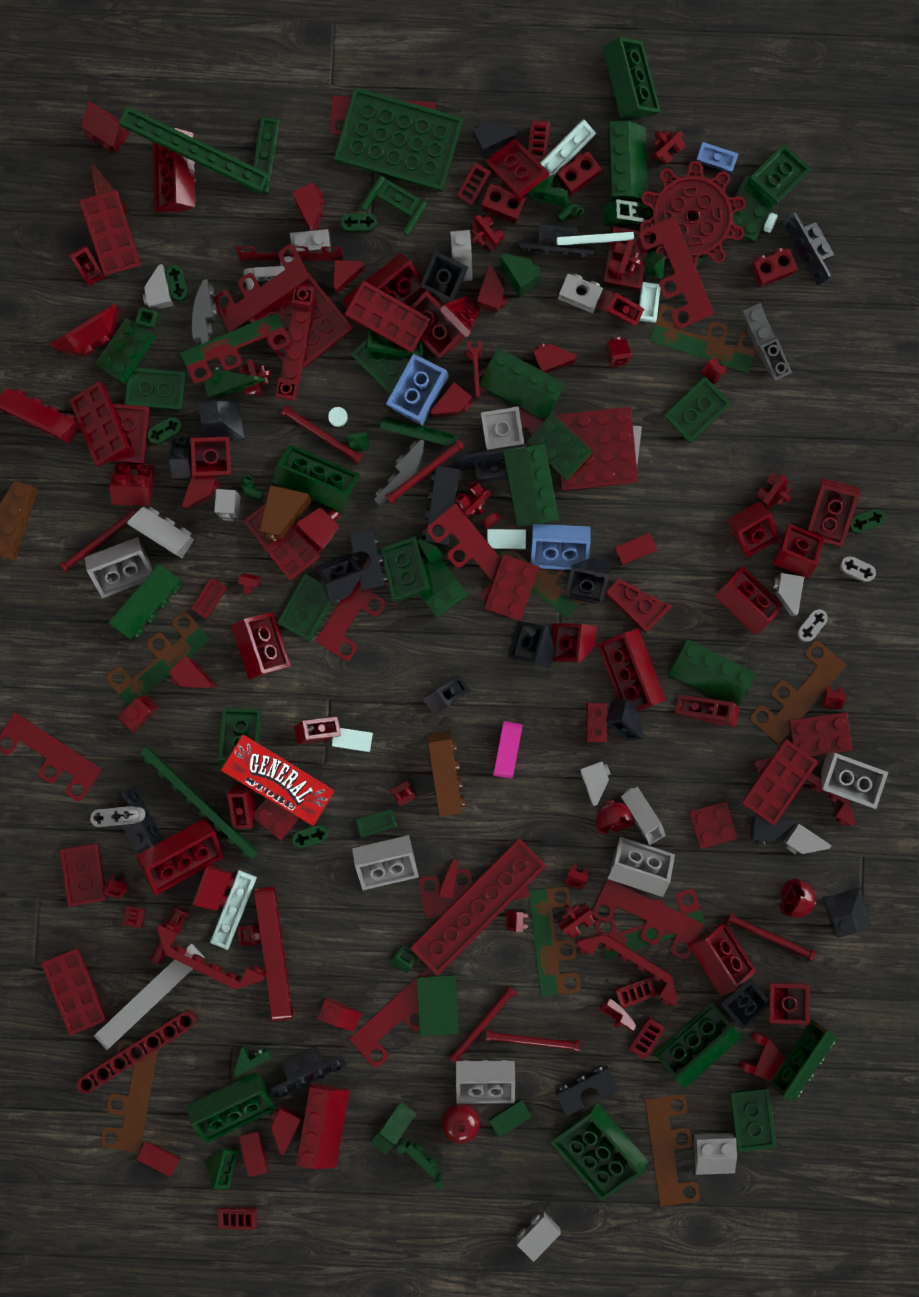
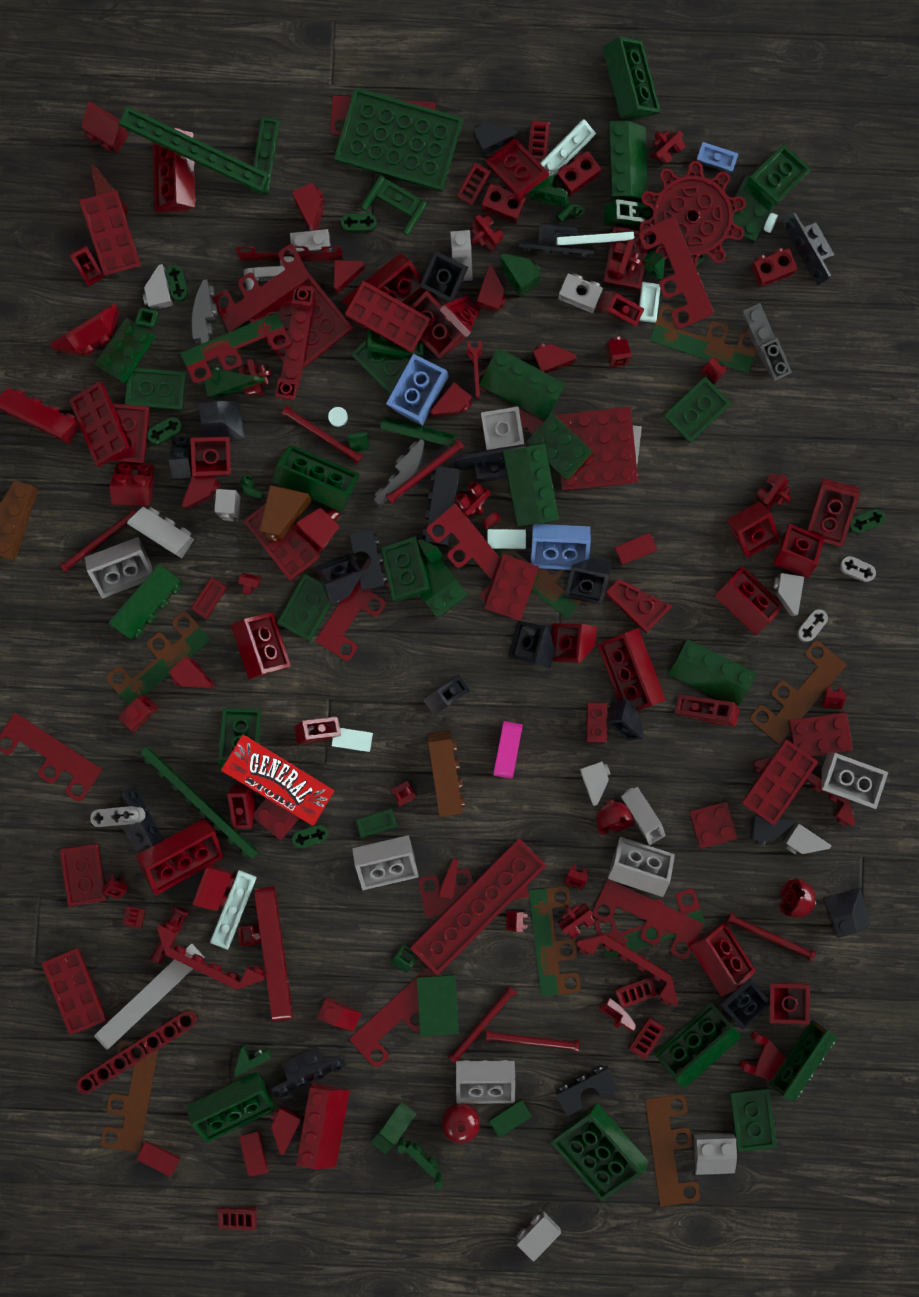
(221, 1168): dark green slope -> none

